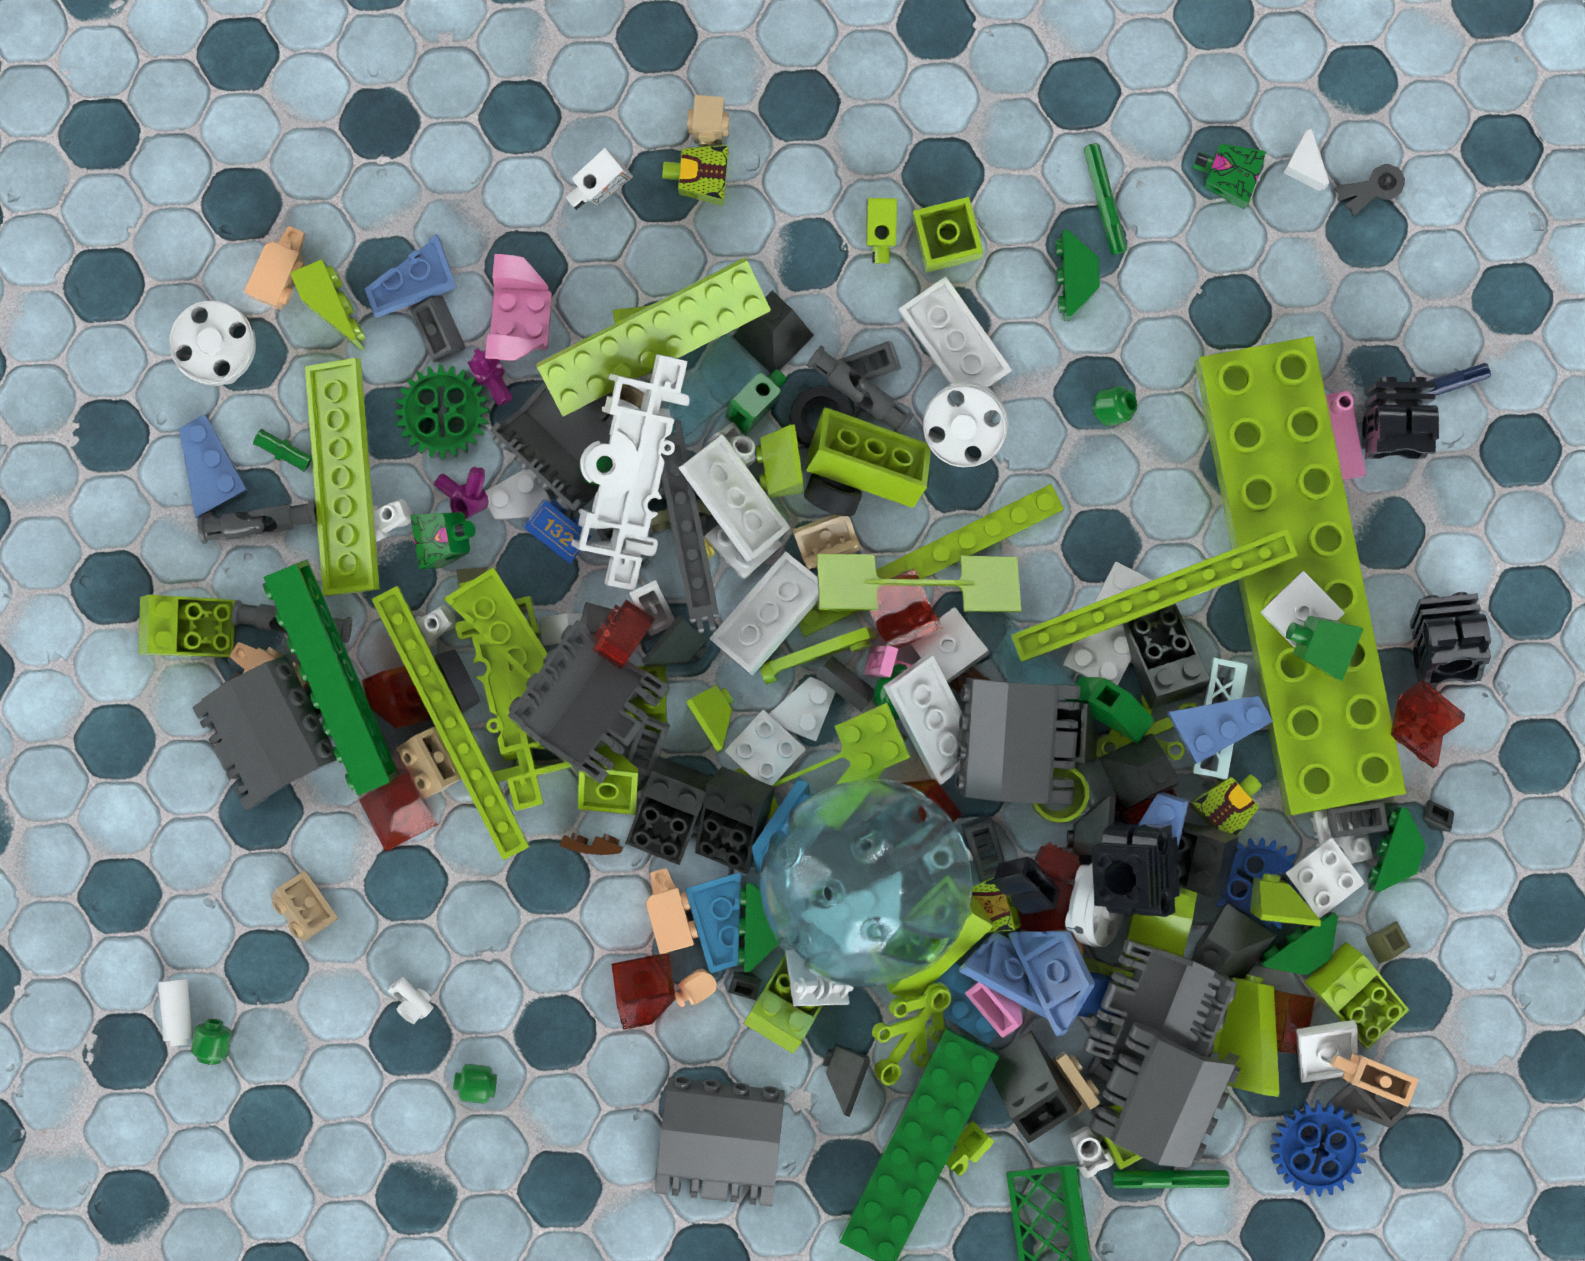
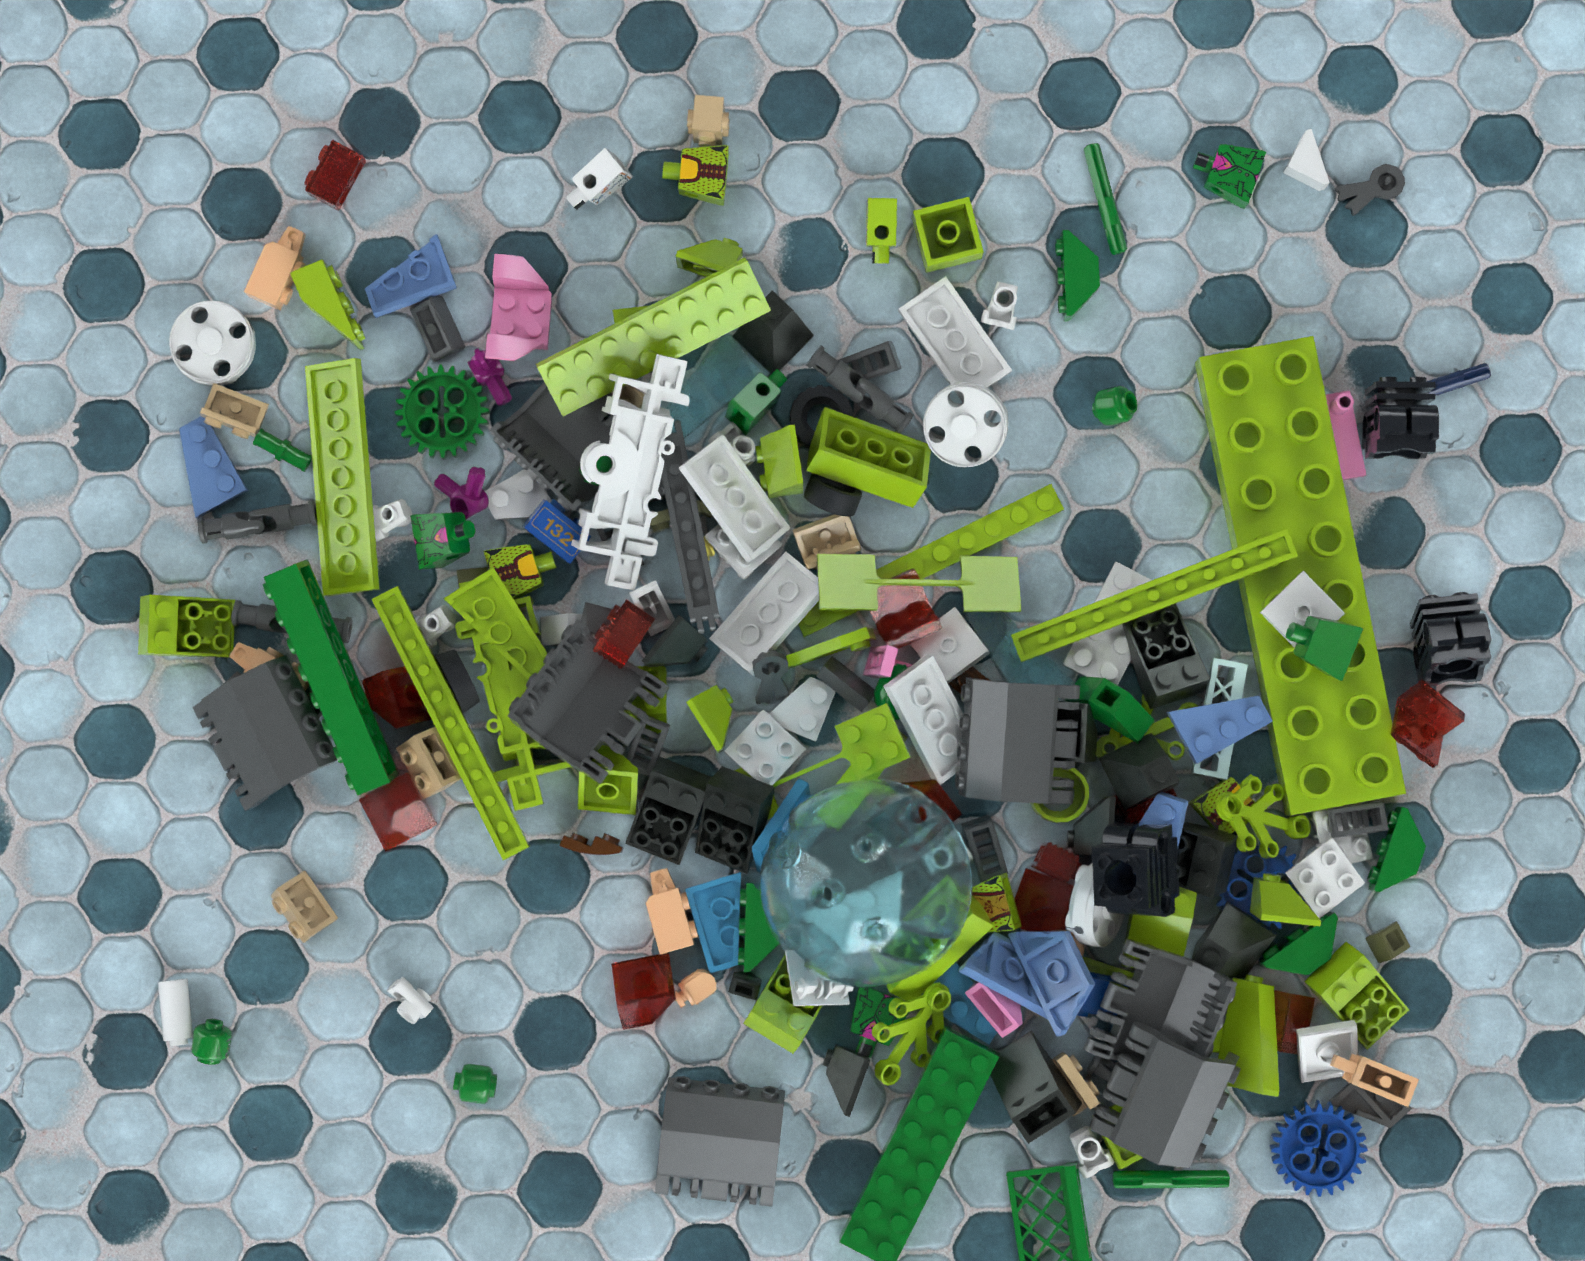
(234, 411): none -> tan bracket
(334, 174): none -> clear red brick
(520, 567): none -> torso
(709, 256): none -> lime slope
(770, 669): none -> dark grey piece
(869, 1009): none -> green torso
(971, 1146): lime plate -> none
(1001, 313): none -> white plate
(1026, 885): black brick -> none
(1231, 808): none -> lime plant
(1438, 817): pearl dark grey slope -> none

